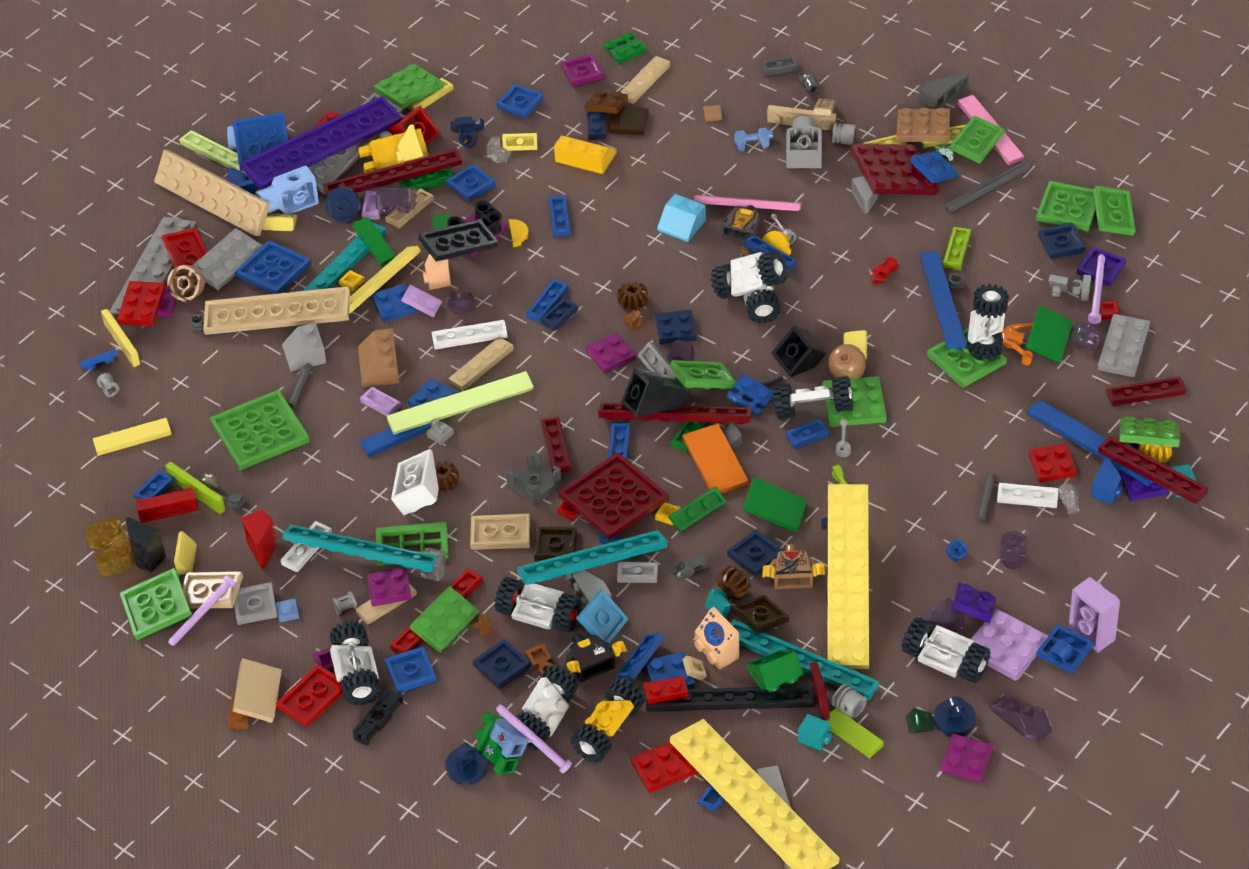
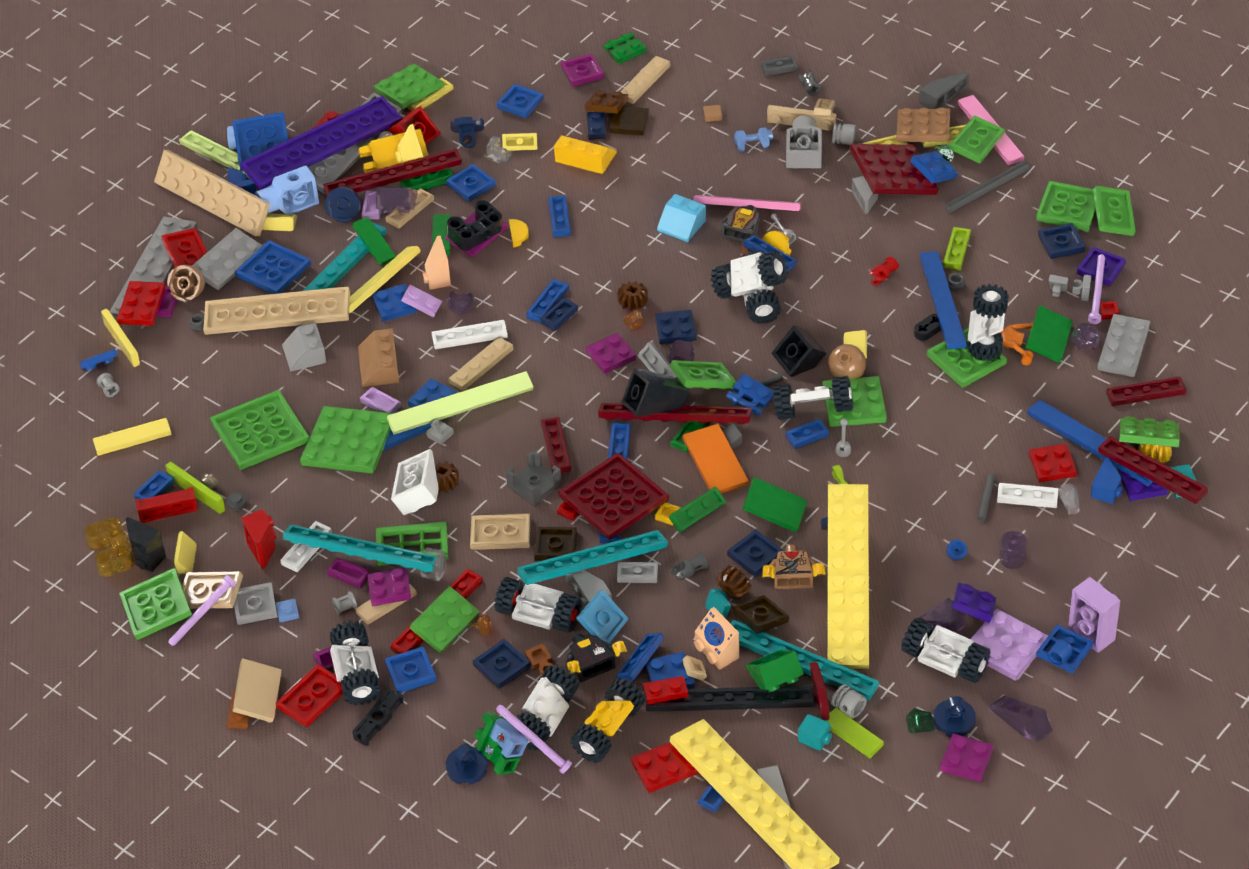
(300, 385): dark grey bar -> none
(347, 440): none -> bright green plate
(348, 572): none -> magenta tile
(351, 280): yellow tile -> none
(458, 240): black plate -> none
(928, 326): none -> black beam

